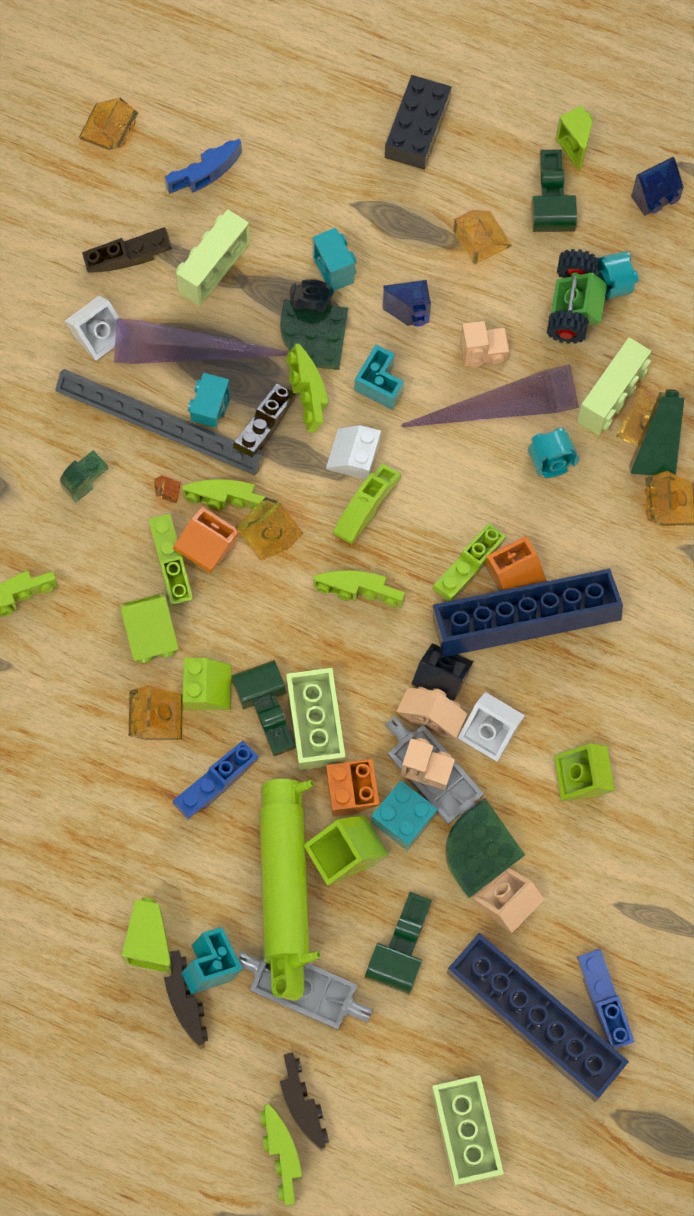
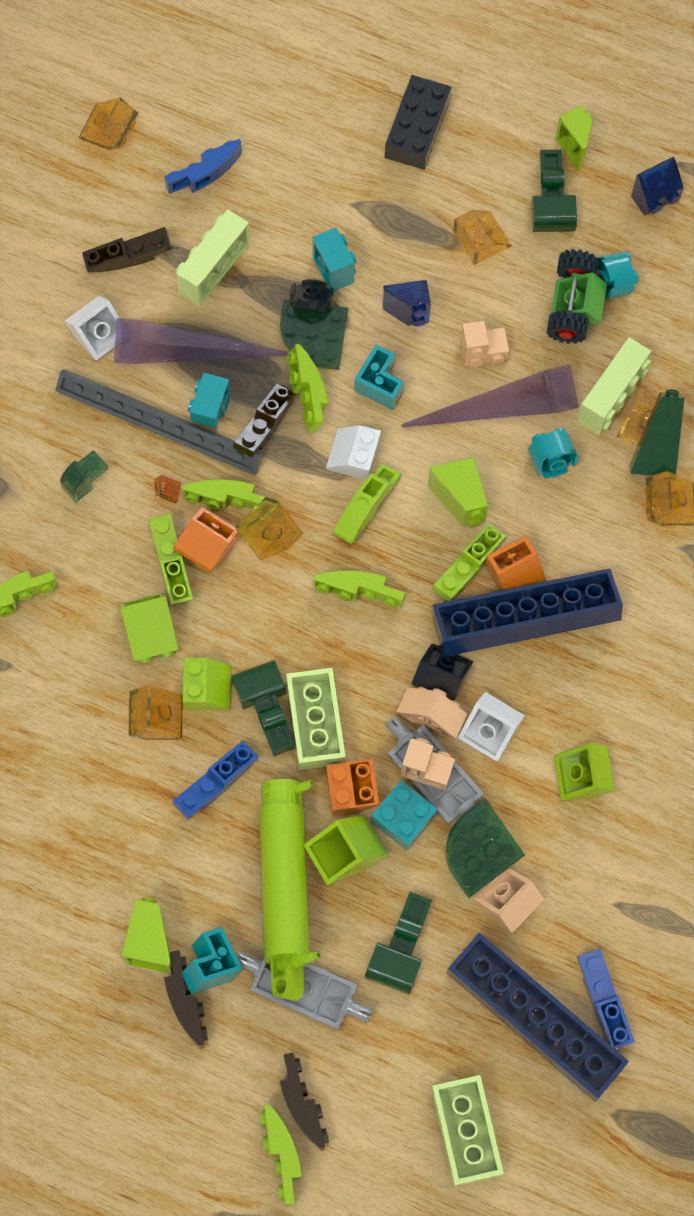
(460, 490): none -> lime slope

